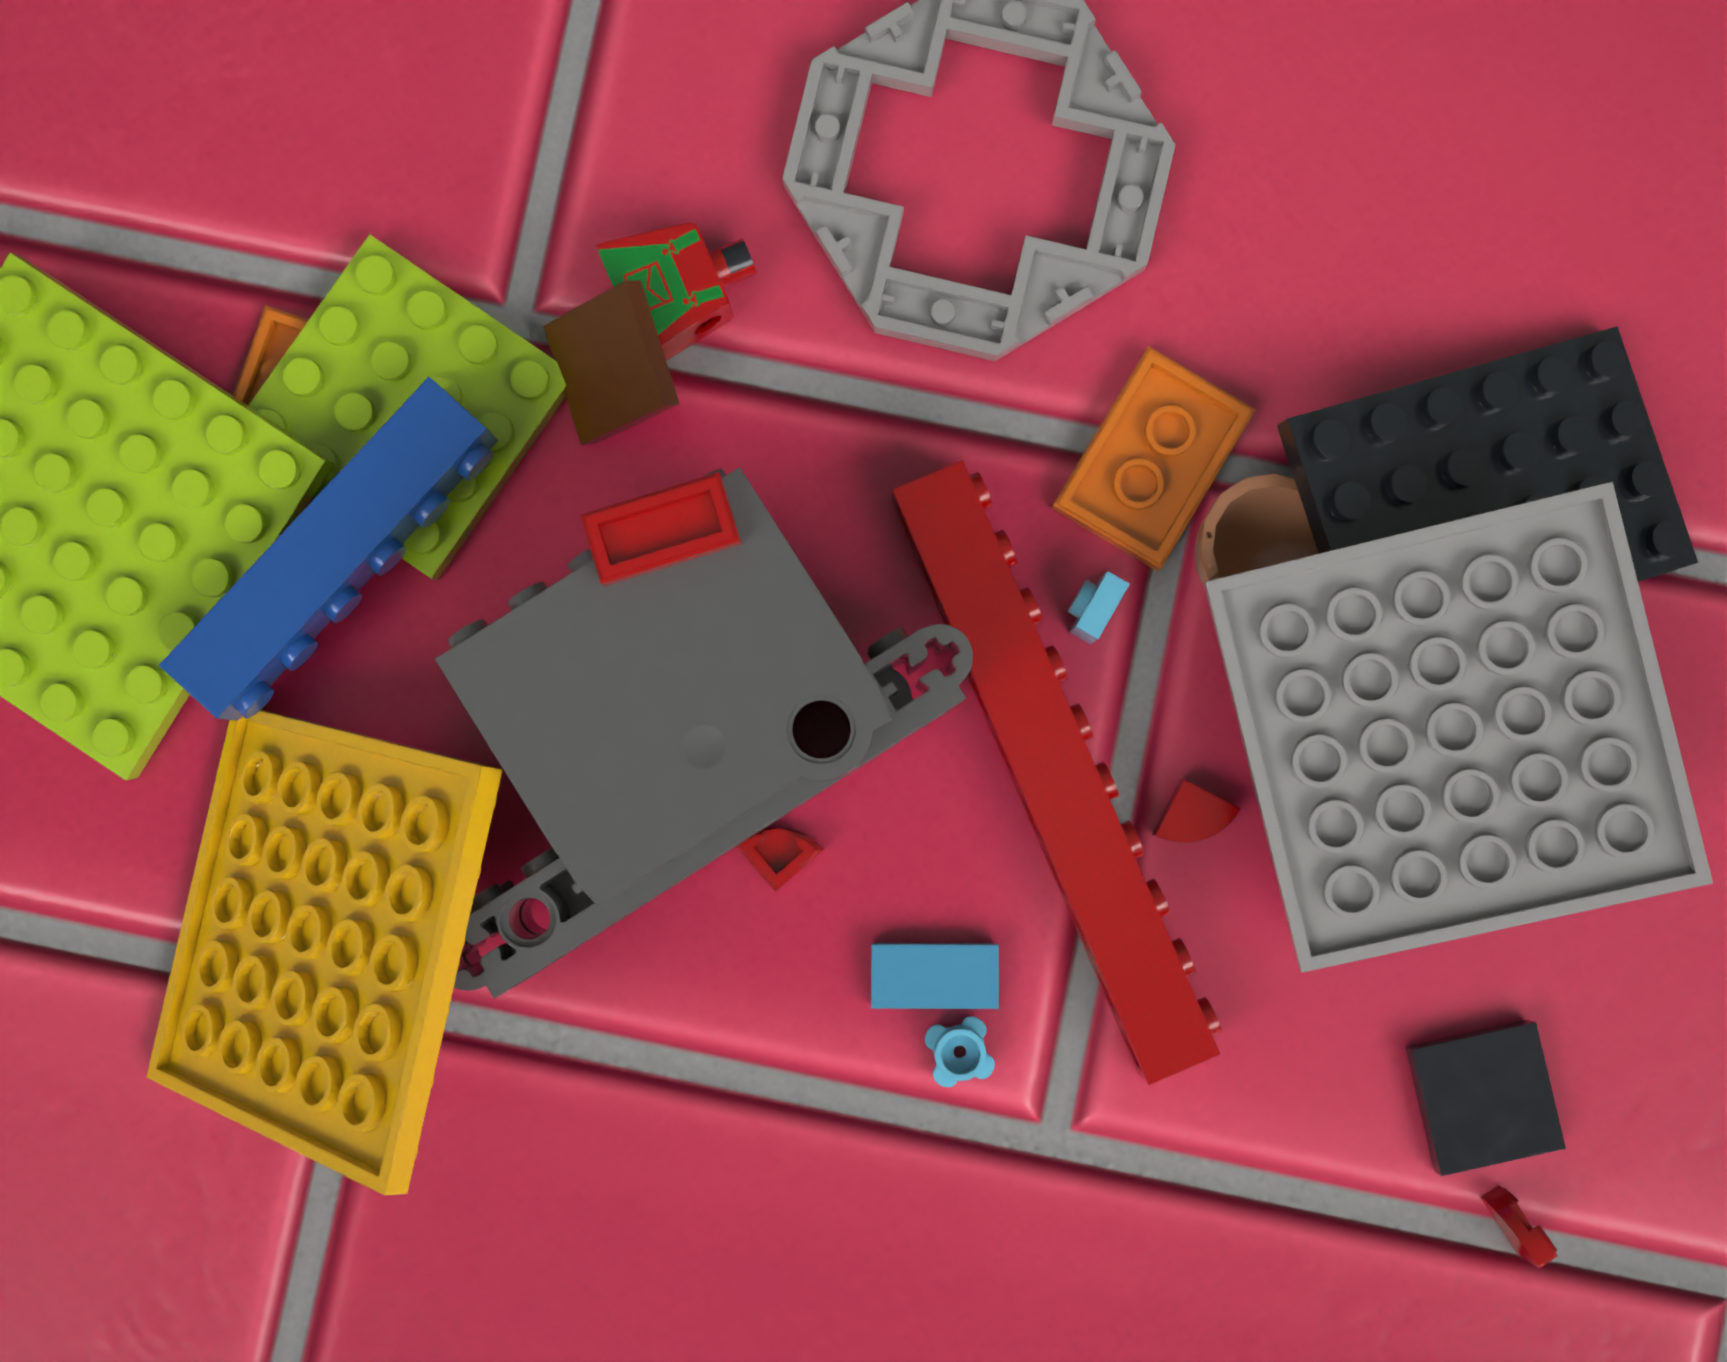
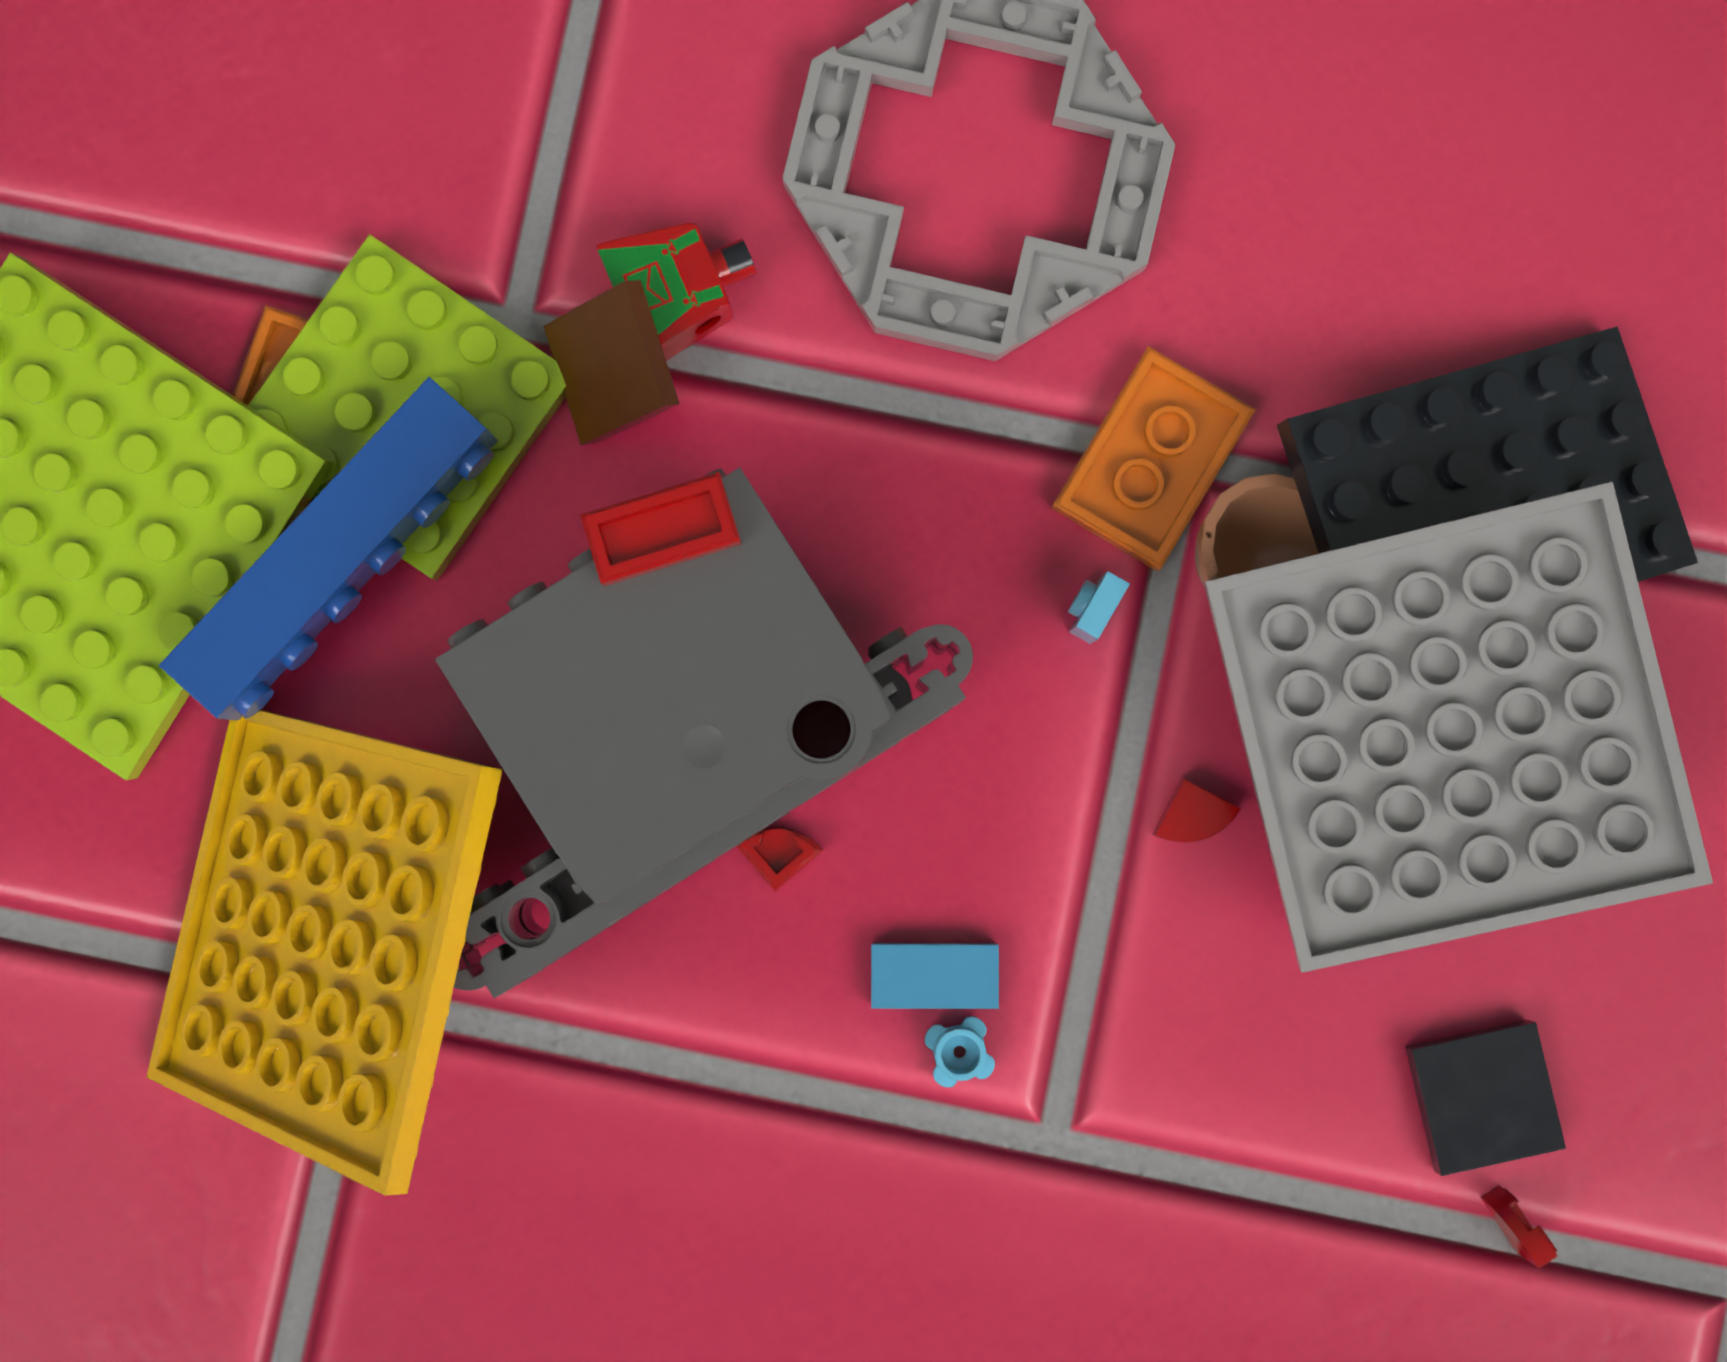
(1055, 774): red brick -> none

